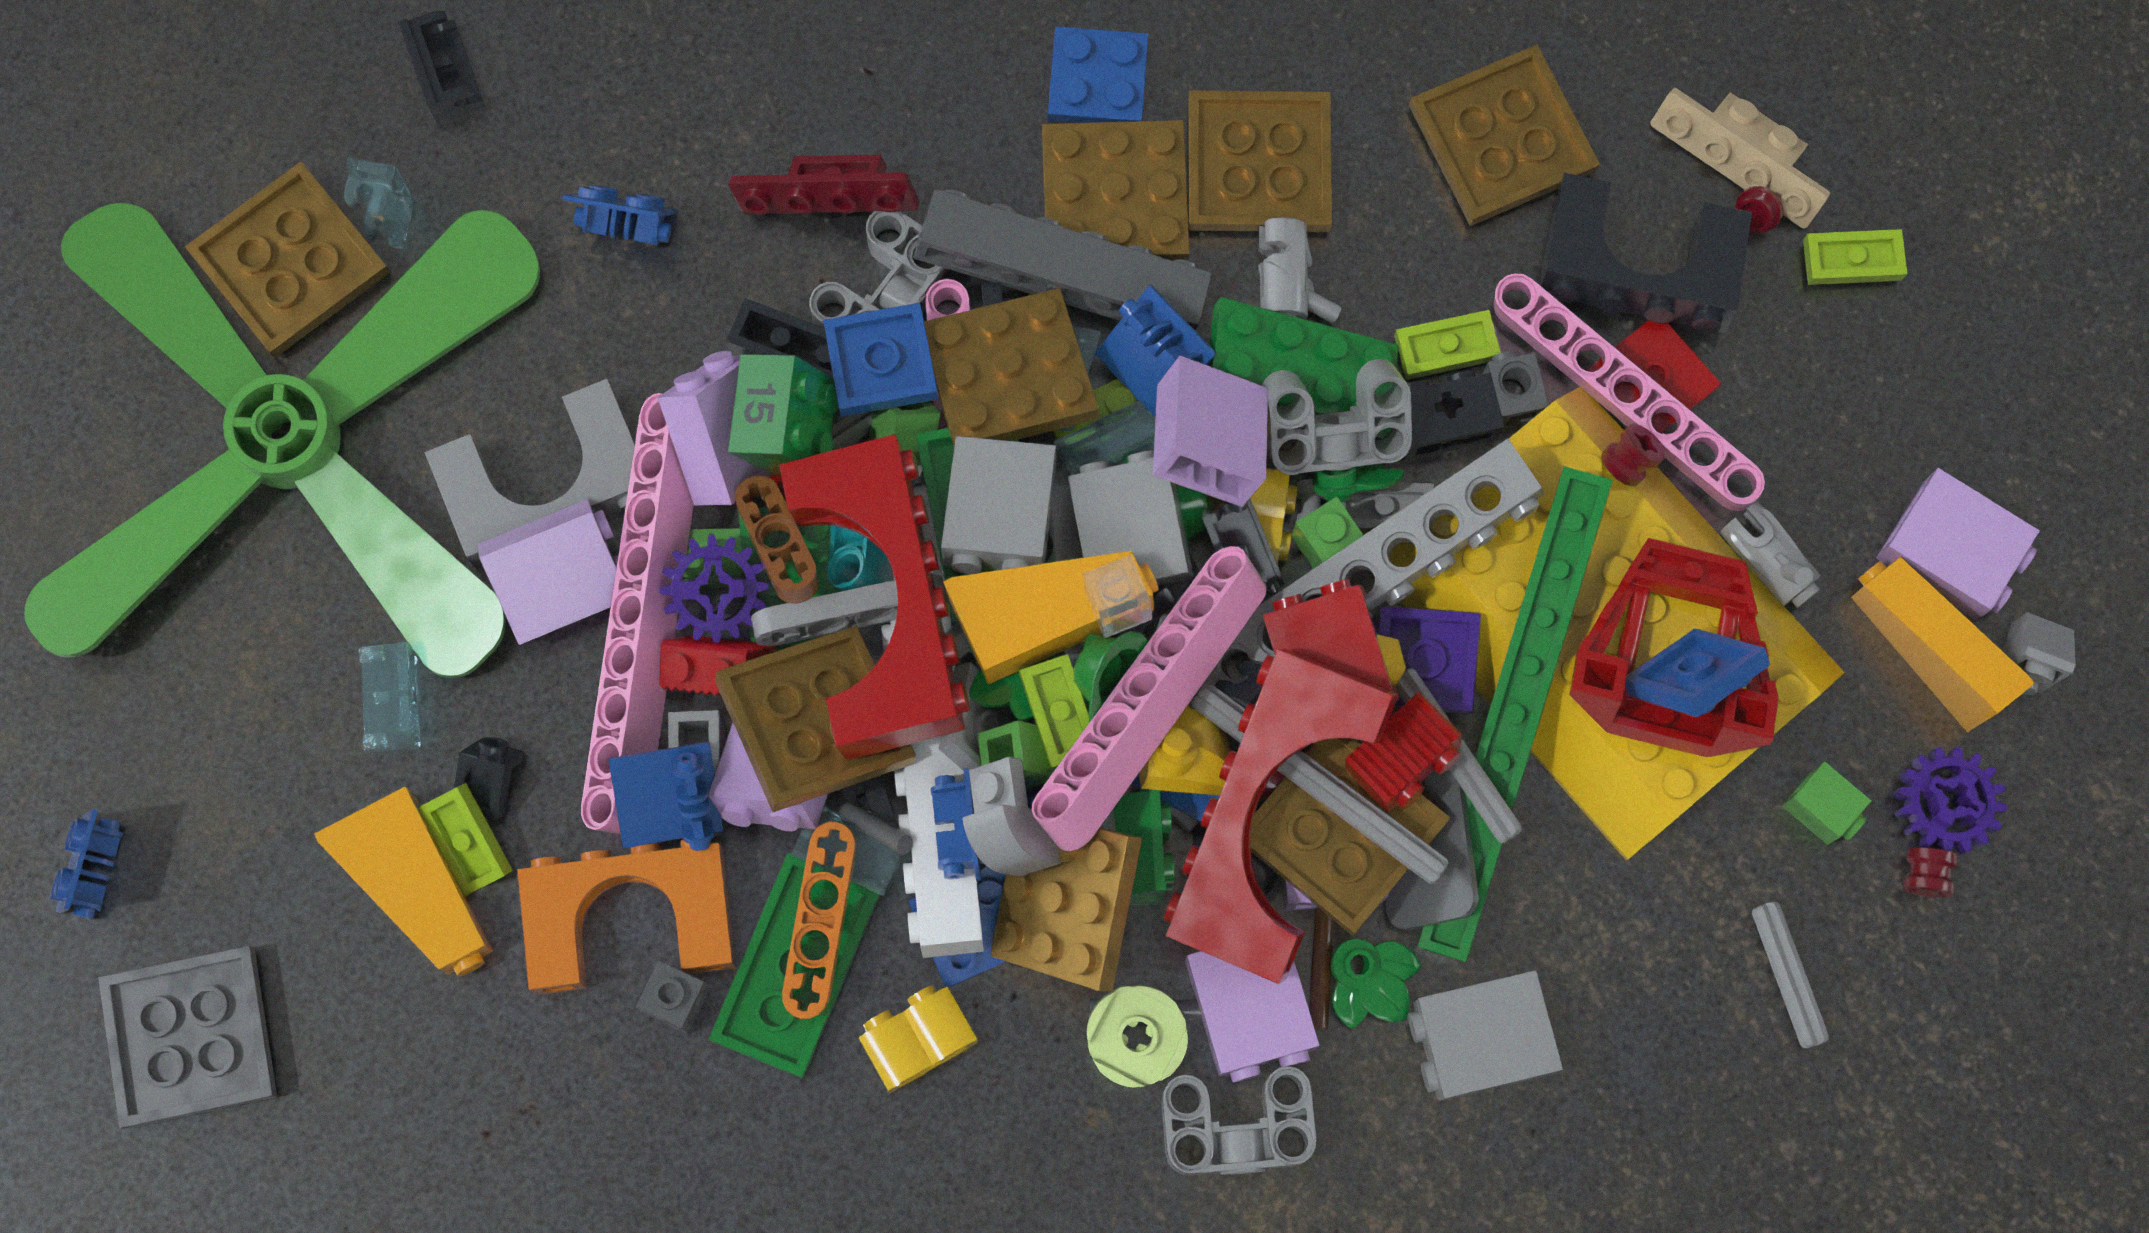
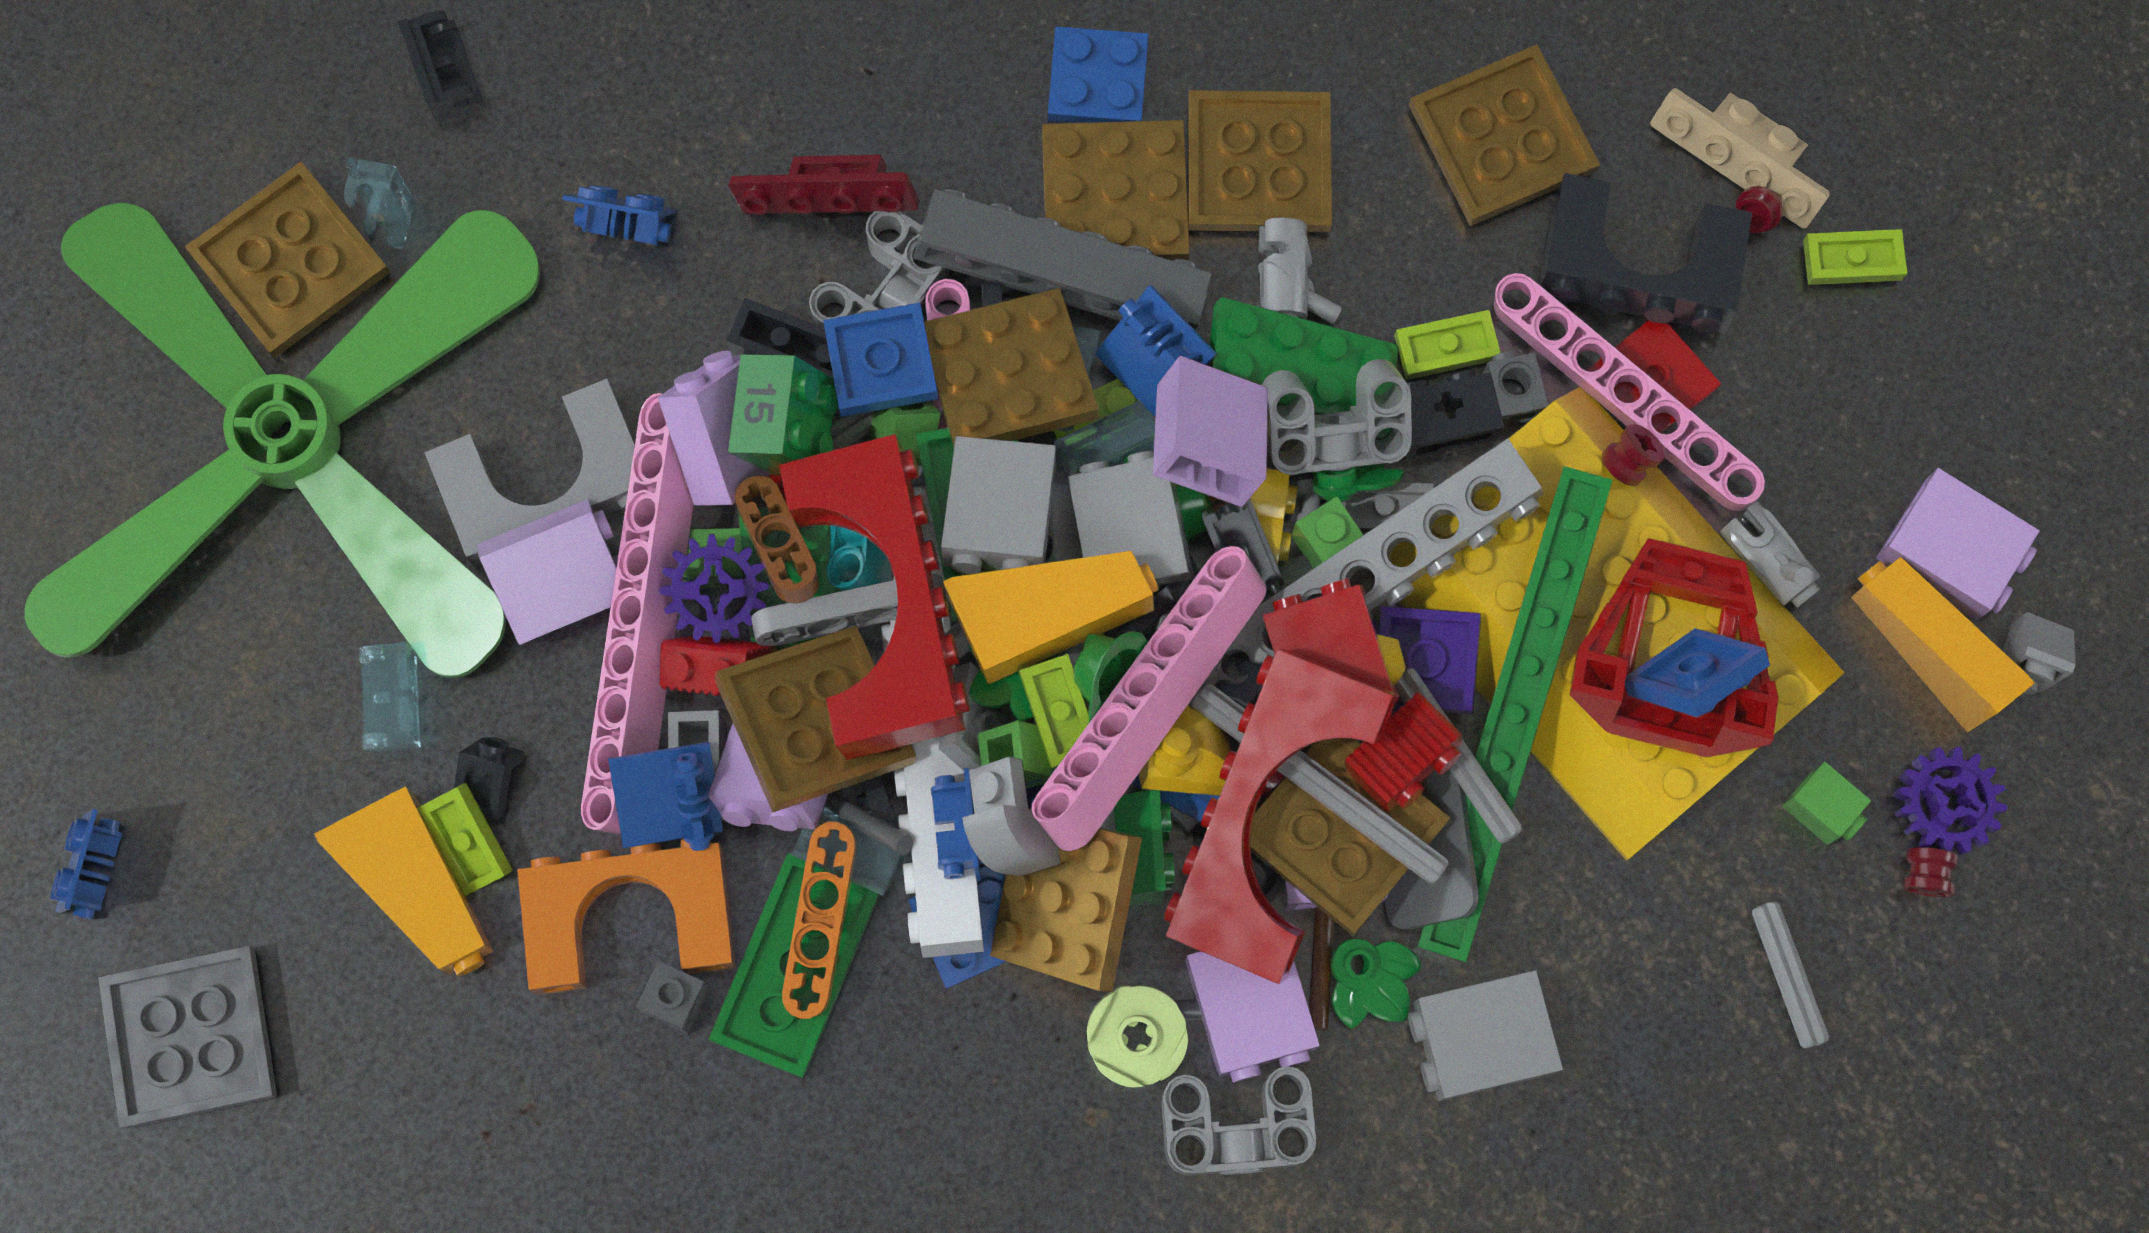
(916, 1038): yellow brick -> none
(1117, 596): clear brick -> none

